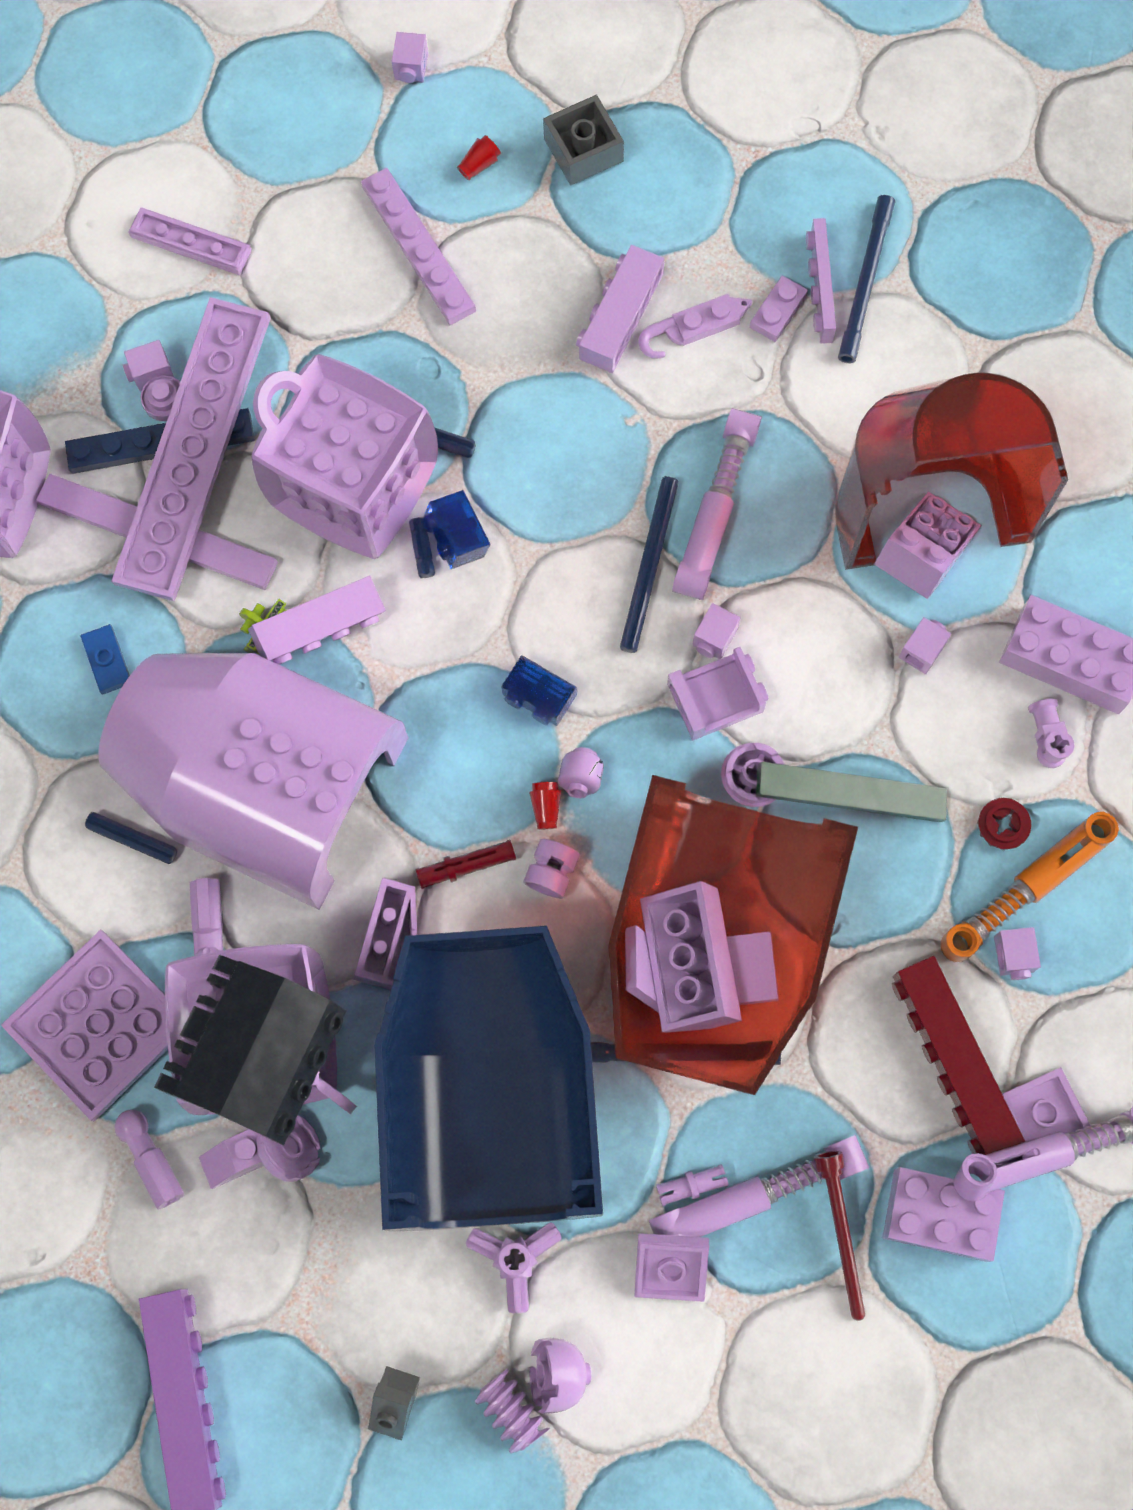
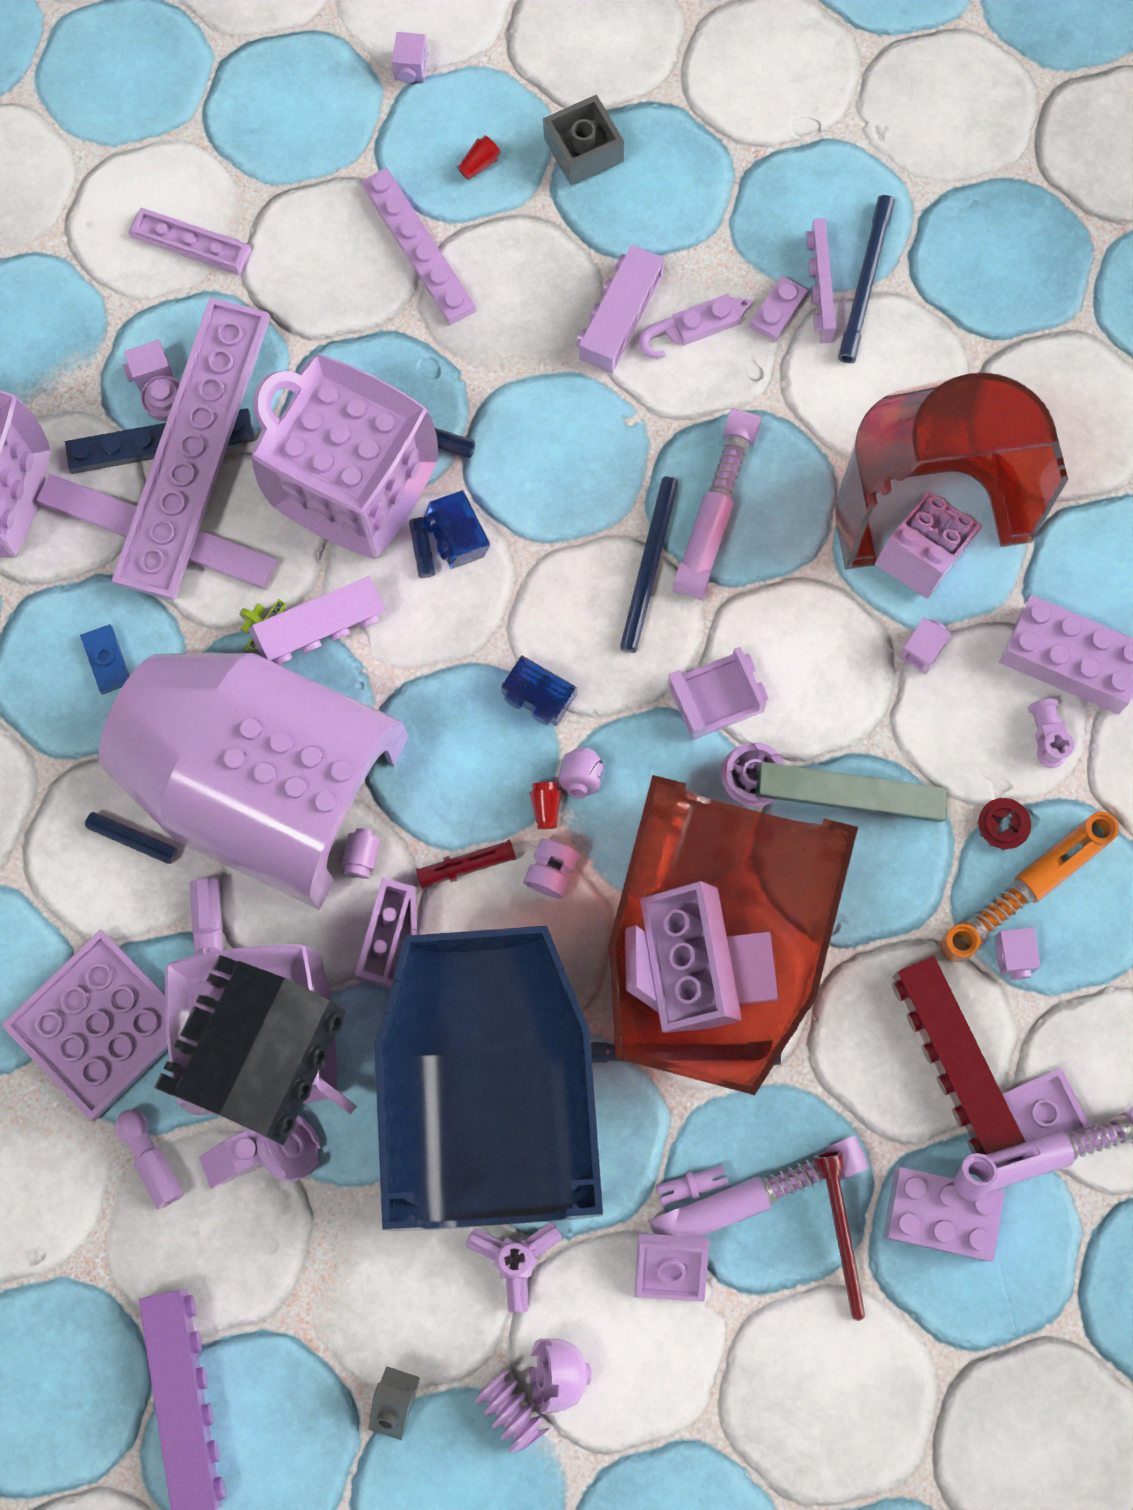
(360, 853): none -> lavender brick
(715, 632): lavender brick -> none

